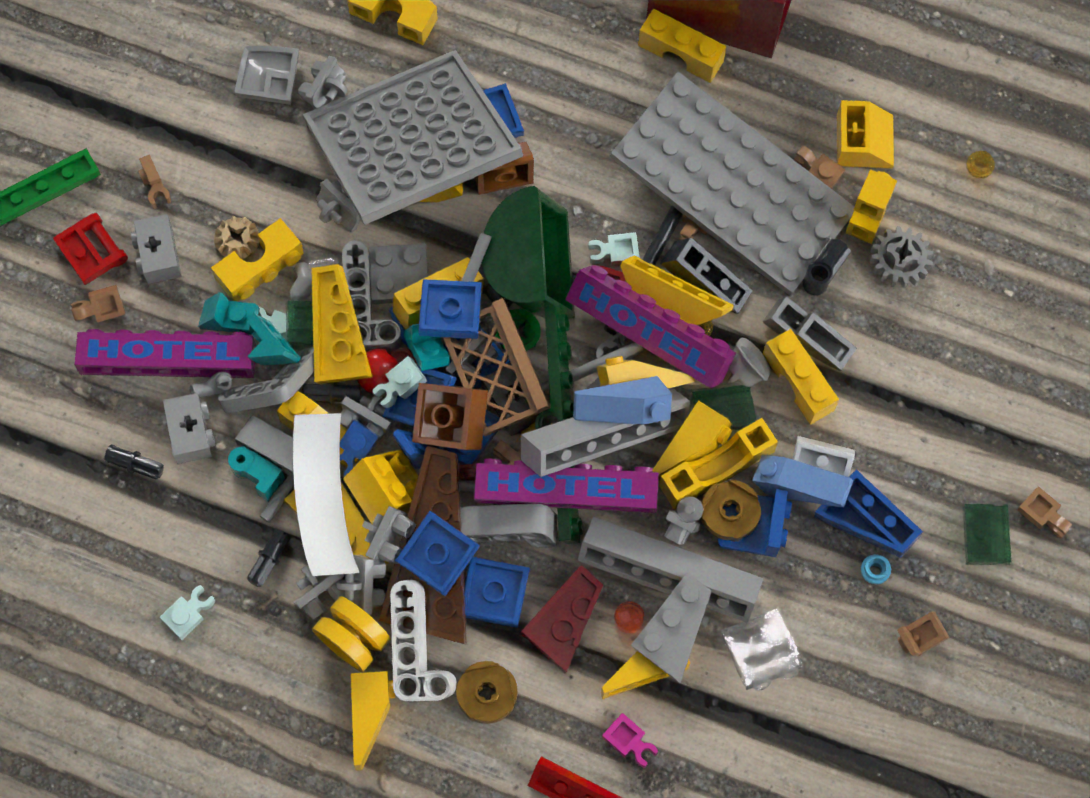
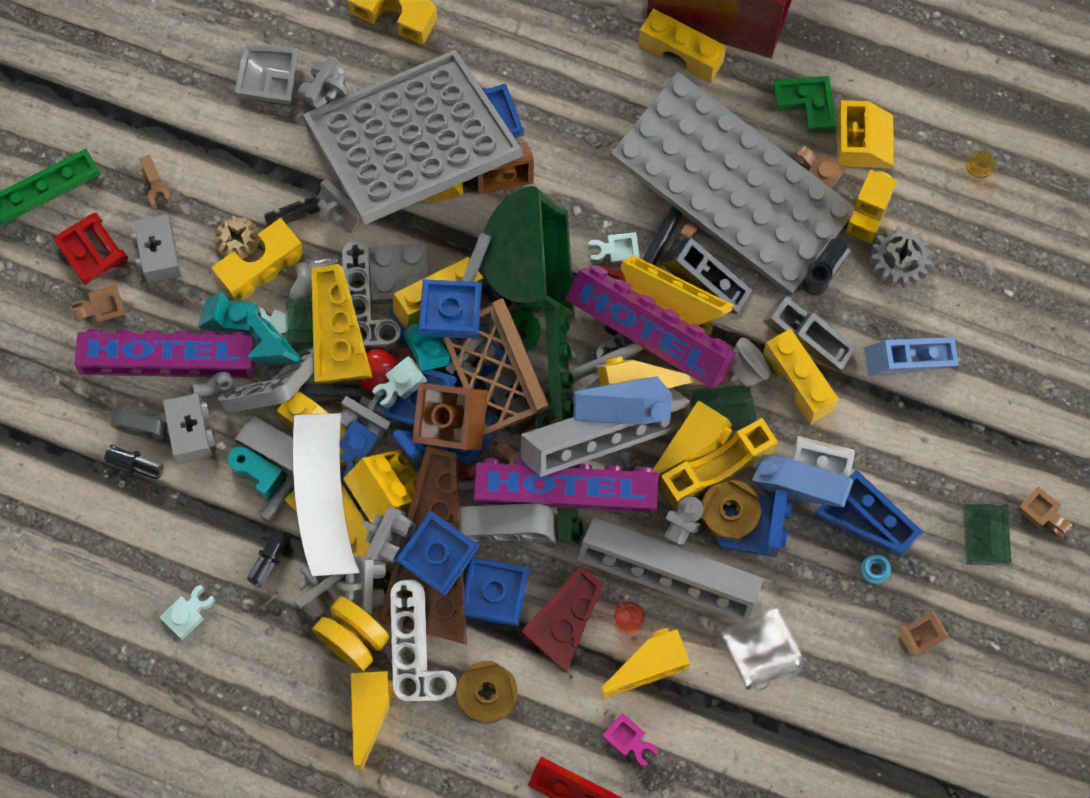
(139, 425): none -> dark grey beam
(293, 211): none -> black axle
(674, 627): light grey wing -> none
(813, 95): none -> green plate
(910, 355): none -> medium blue slope

